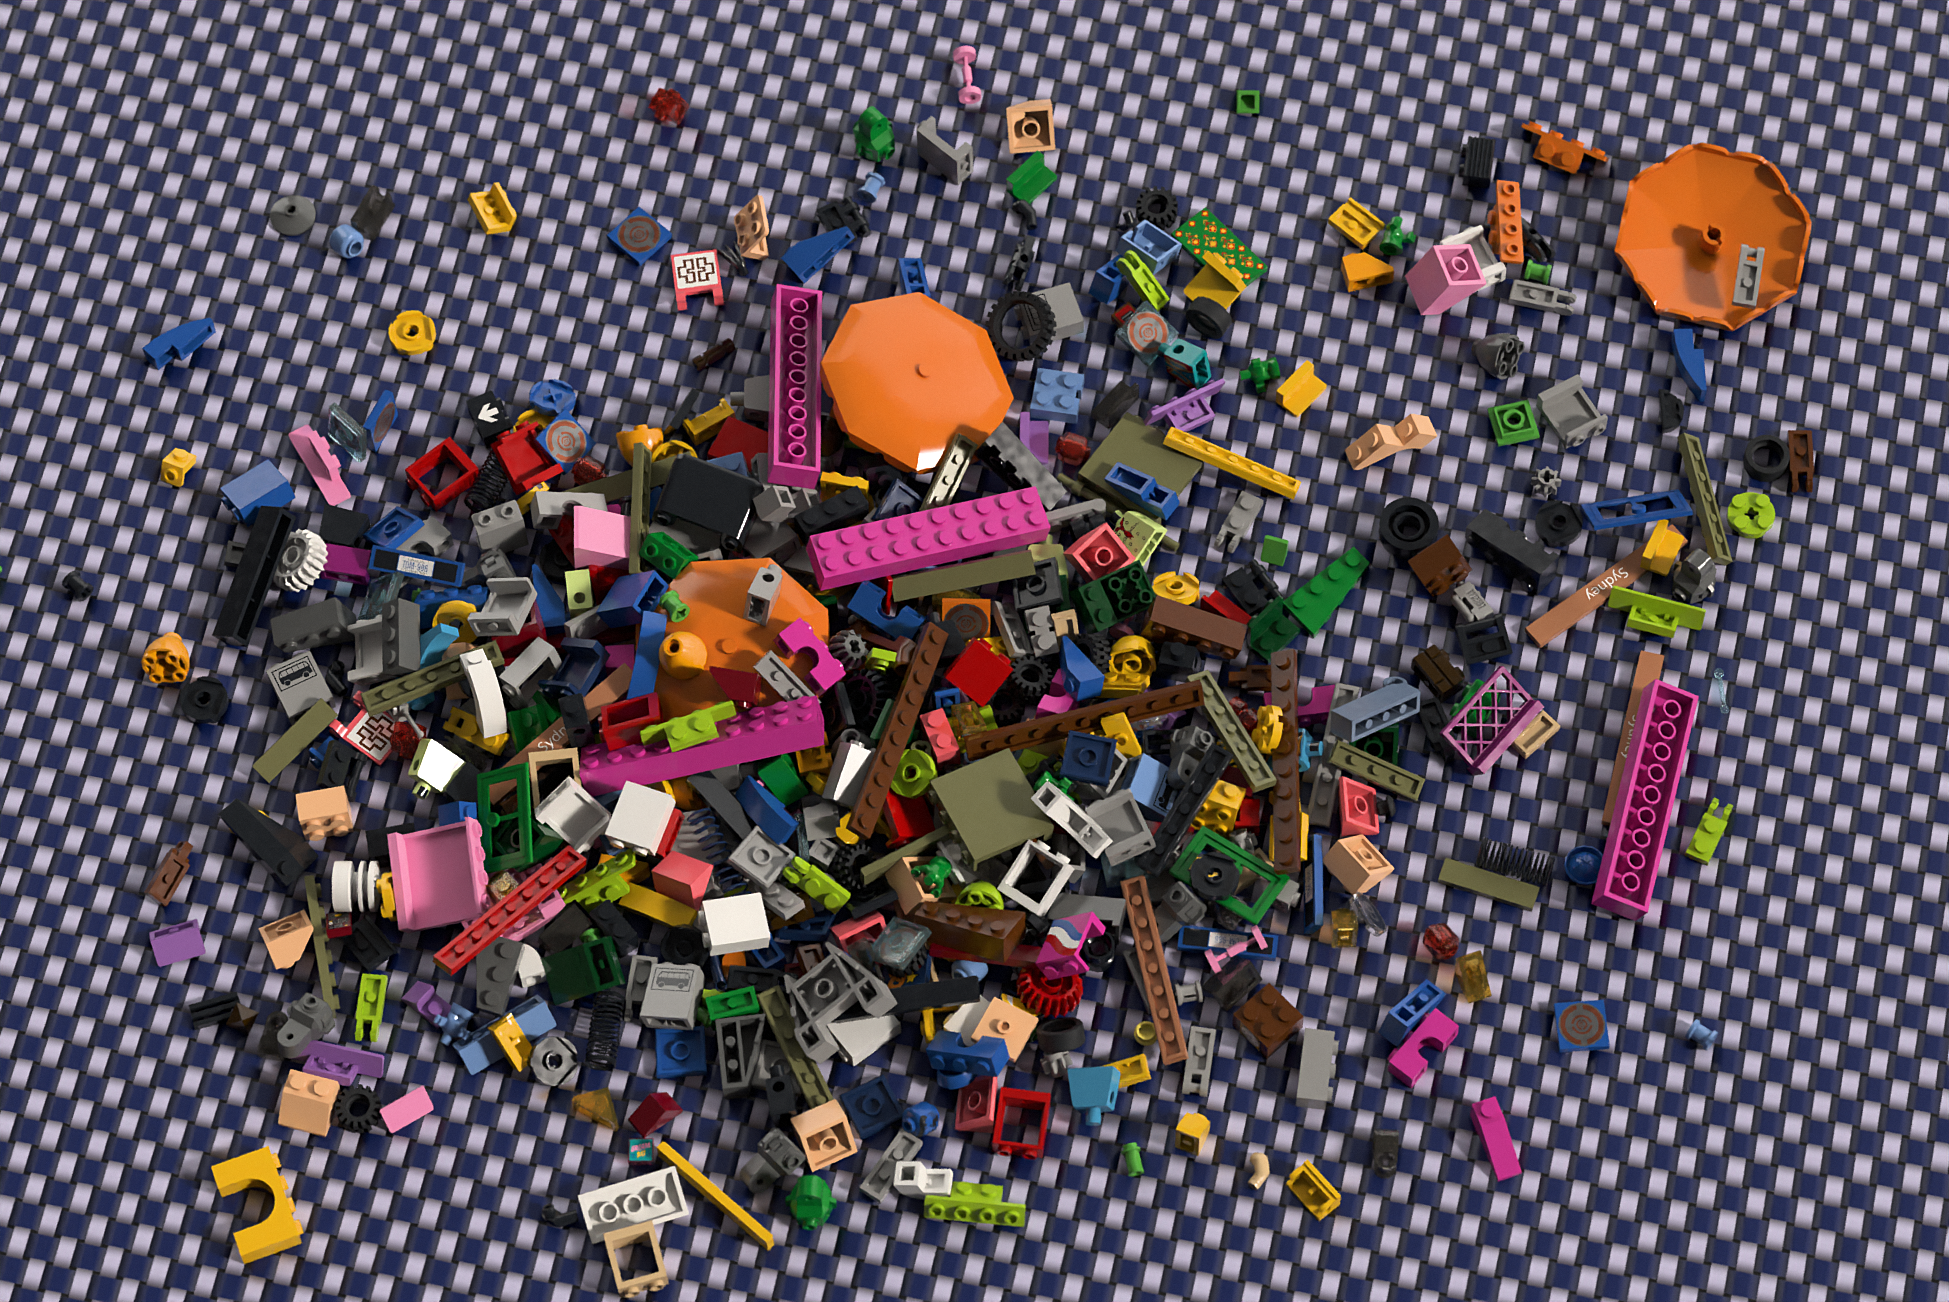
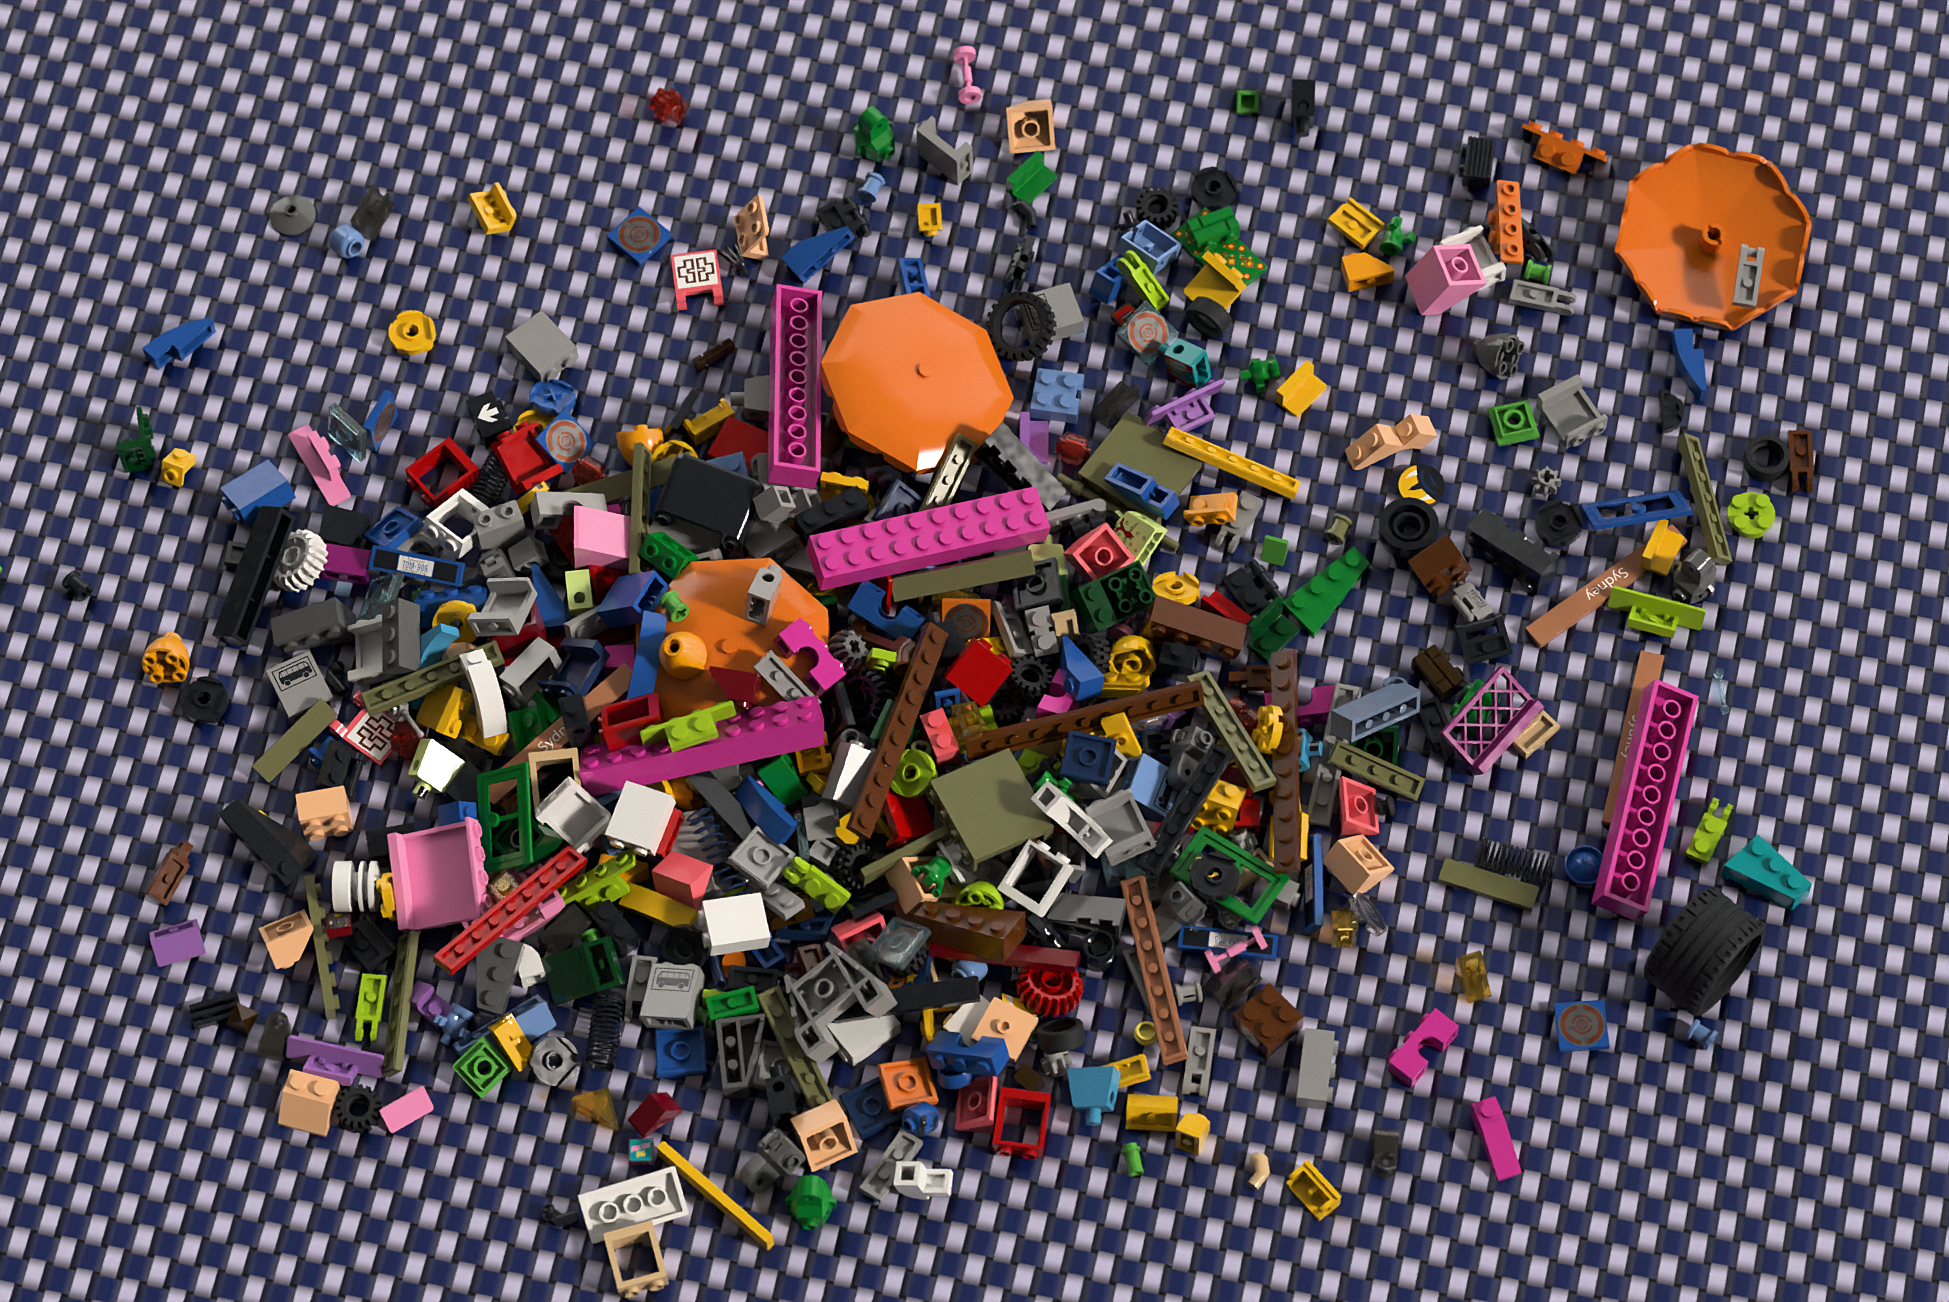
(138, 453): none -> dark green bracket
(279, 1229): yellow arch -> none
(307, 1022): dark grey piece -> none
(400, 1003): none -> olive tile
(445, 710): none -> yellow bracket
(464, 504): none -> white window
(467, 1066): none -> bright green piece
(526, 553): none -> light grey brick
(542, 347): none -> light grey brick
(907, 1083): none -> orange tile
(929, 218): none -> yellow bracket
(975, 1204): lime bracket -> none
(1029, 1078): none -> dark brown slope
(1063, 943): dark pink panel -> none
(1151, 1112): none -> yellow panel
(1211, 509): none -> light orange bracket
(1213, 200): none -> black plate
(1213, 230): none -> green brick
(1302, 106): none -> black torso
(1338, 529): none -> olive bush
(1409, 1011): blue slope -> none
(1422, 483): none -> tile
(1441, 941): clear red head -> none
(1704, 951): none -> black tyre
(1768, 873): none -> teal wedge

